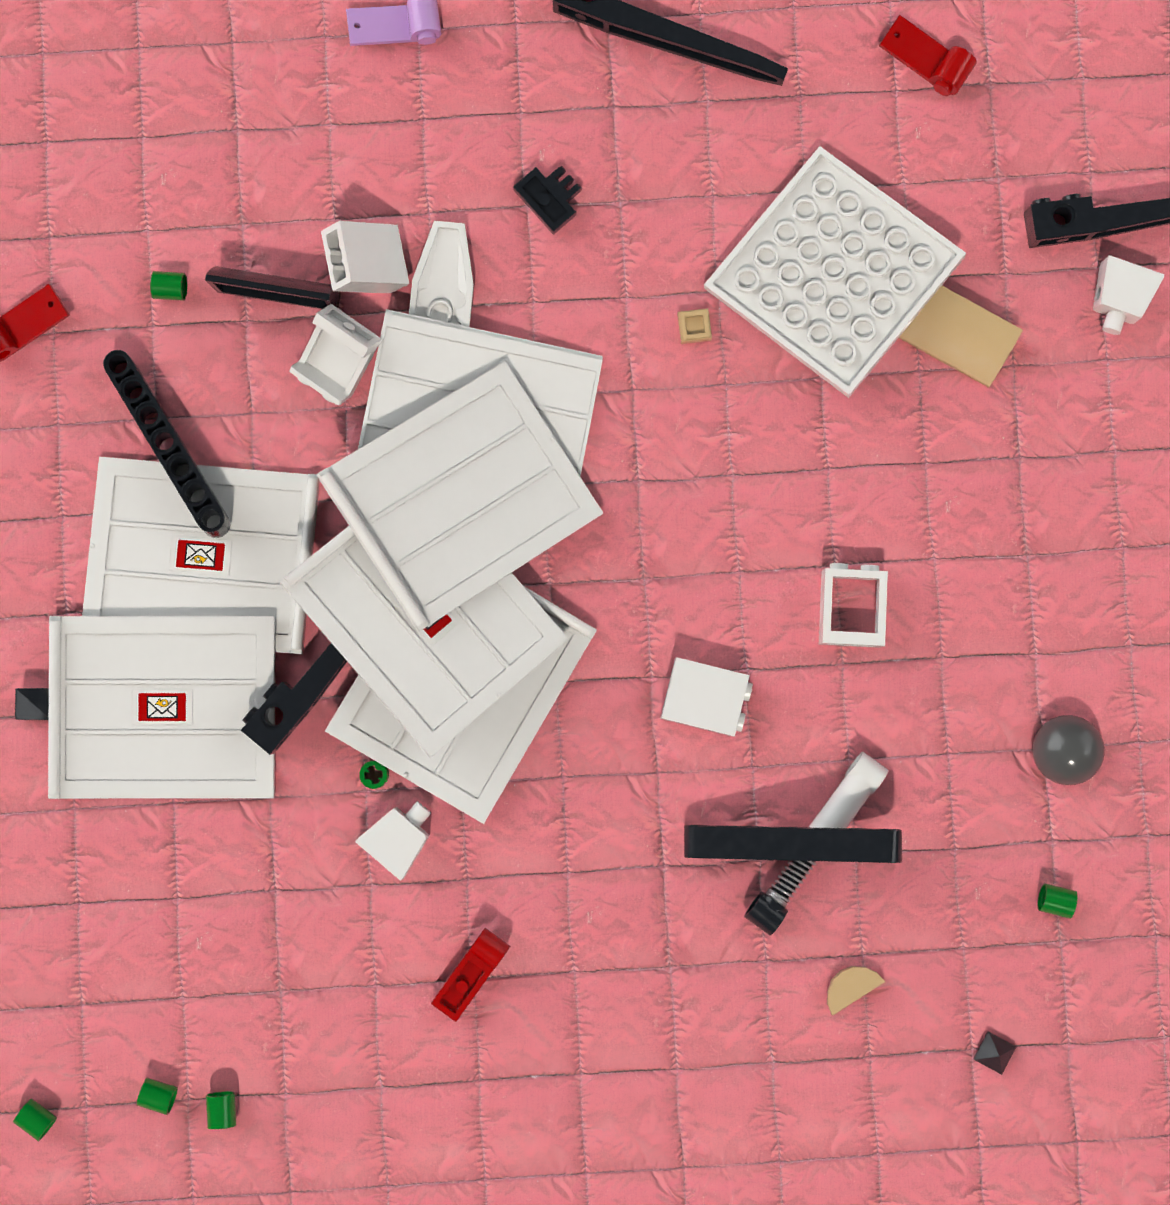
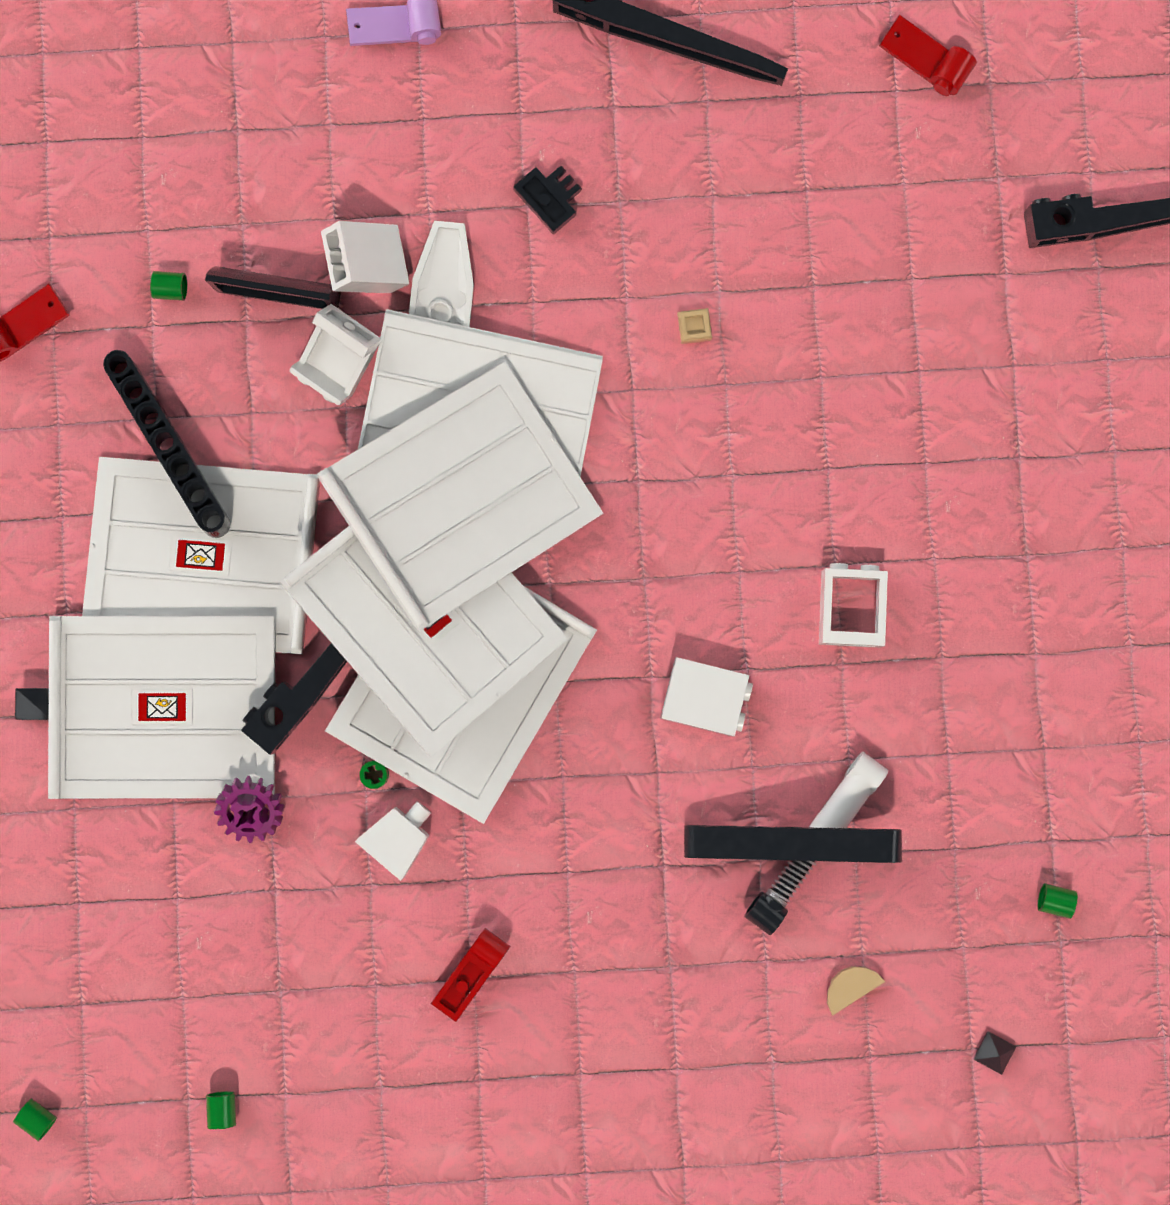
(157, 1096): green beam -> none
(244, 798): none -> magenta gear
(834, 271): white plate -> none
(962, 335): tan slope -> none
(1068, 750): dark grey piece -> none
(1123, 292): white torso -> none

